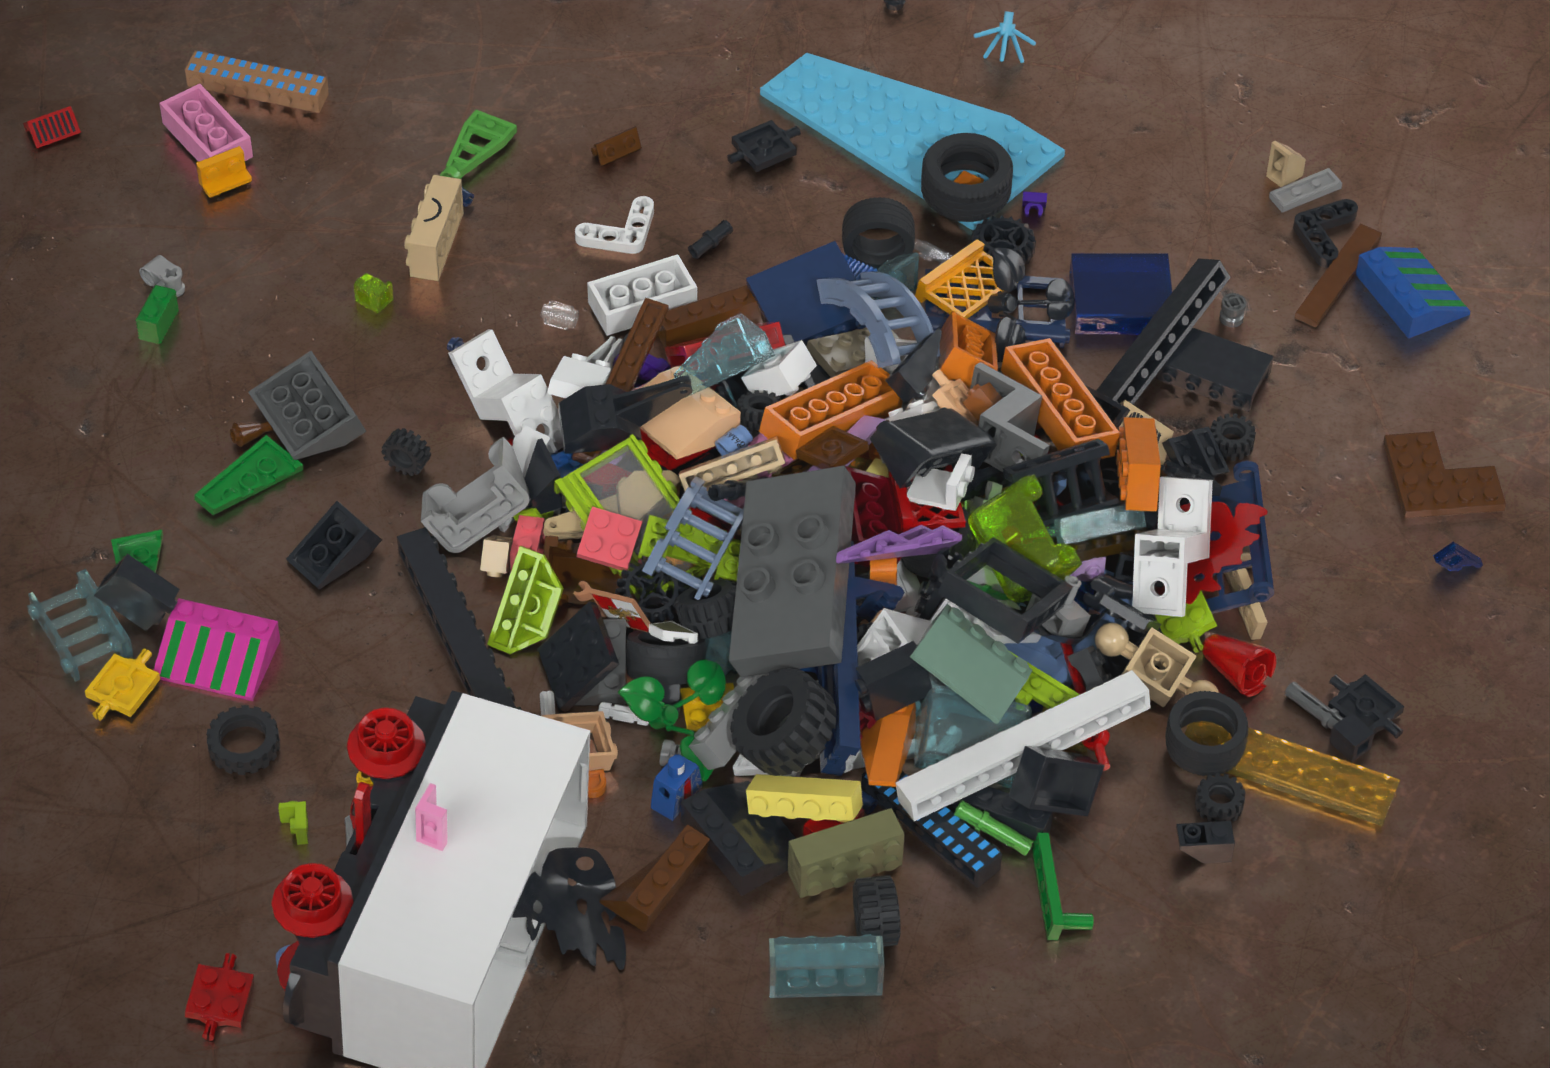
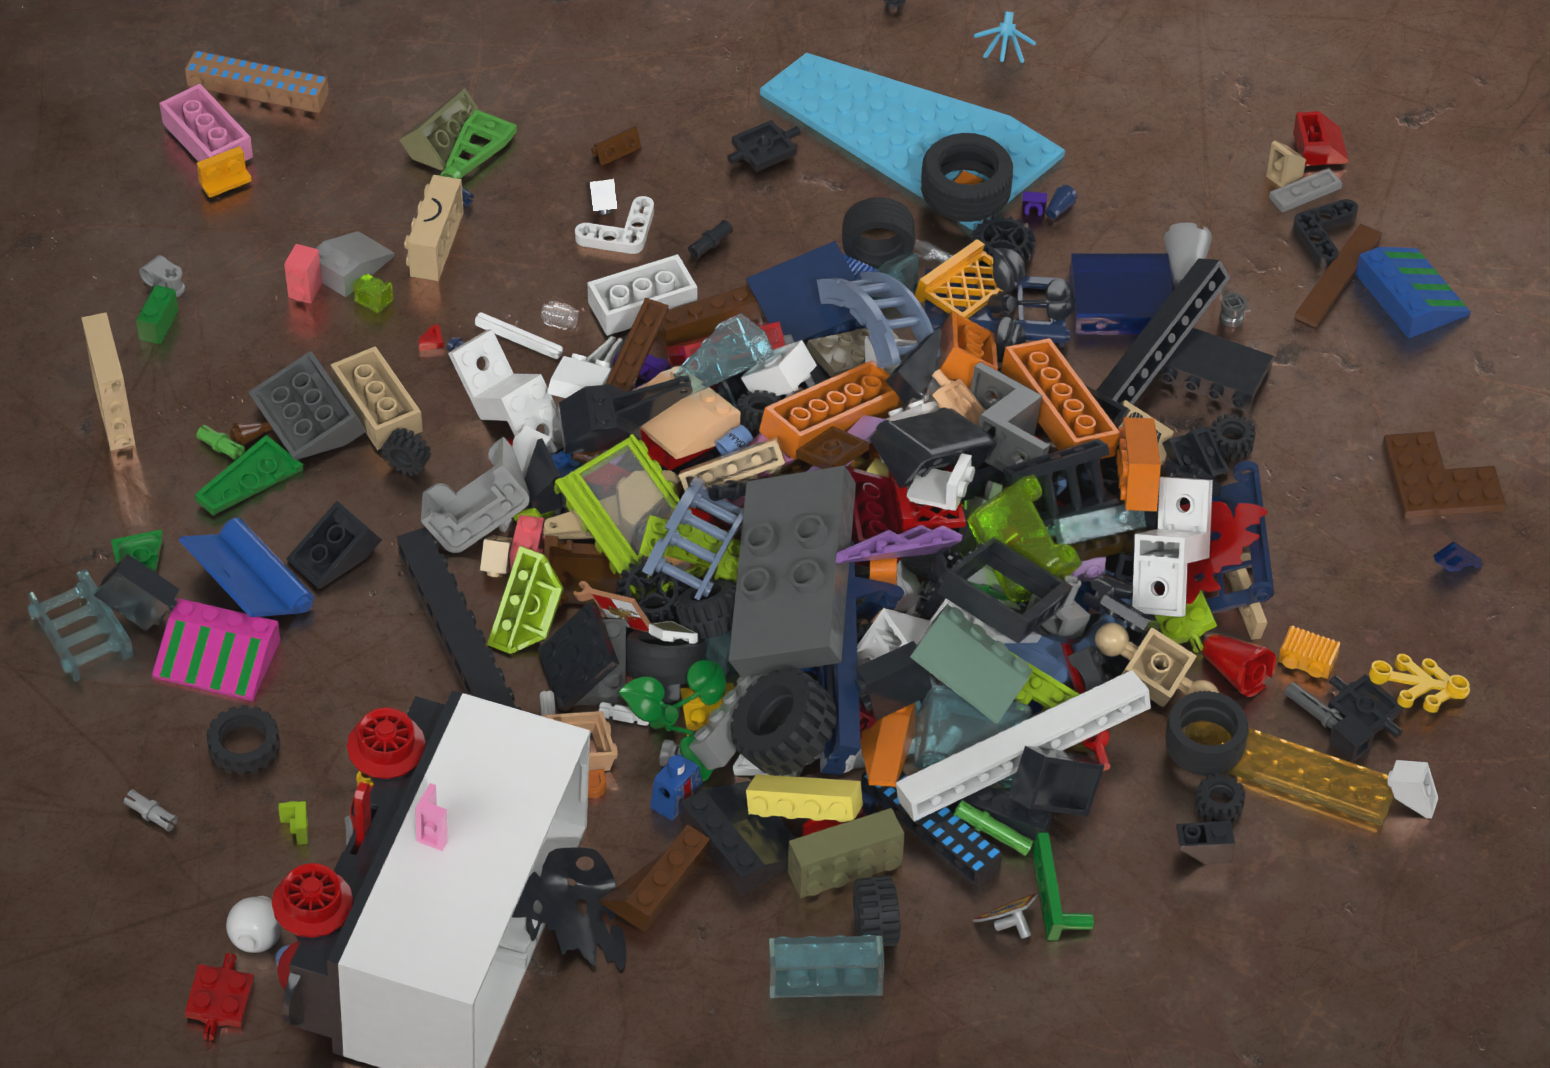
(52, 127): red panel -> none
(106, 377): none -> tan window
(122, 685): yellow plate -> none
(150, 810): none -> light grey pin
(220, 442): none -> bright green pin
(249, 571): none -> blue door
(253, 925): none -> white brick
(303, 273): none -> coral brick
(349, 258): none -> light grey slope
(376, 395): none -> tan brick
(431, 339): none -> red tile
(436, 135): none -> olive wedge
(519, 335): none -> white axle
(602, 196): none -> slope
(609, 539): coral plate -> none
(981, 399): dark orange brick -> none
(1017, 917): none -> light grey shield
(1061, 201): none -> dark blue cone
(1184, 246): none -> light grey cone
(1309, 652): none -> light orange brick
(1319, 139): none -> red slope
(1414, 786): none -> white slope
(1450, 686): none -> yellow plant

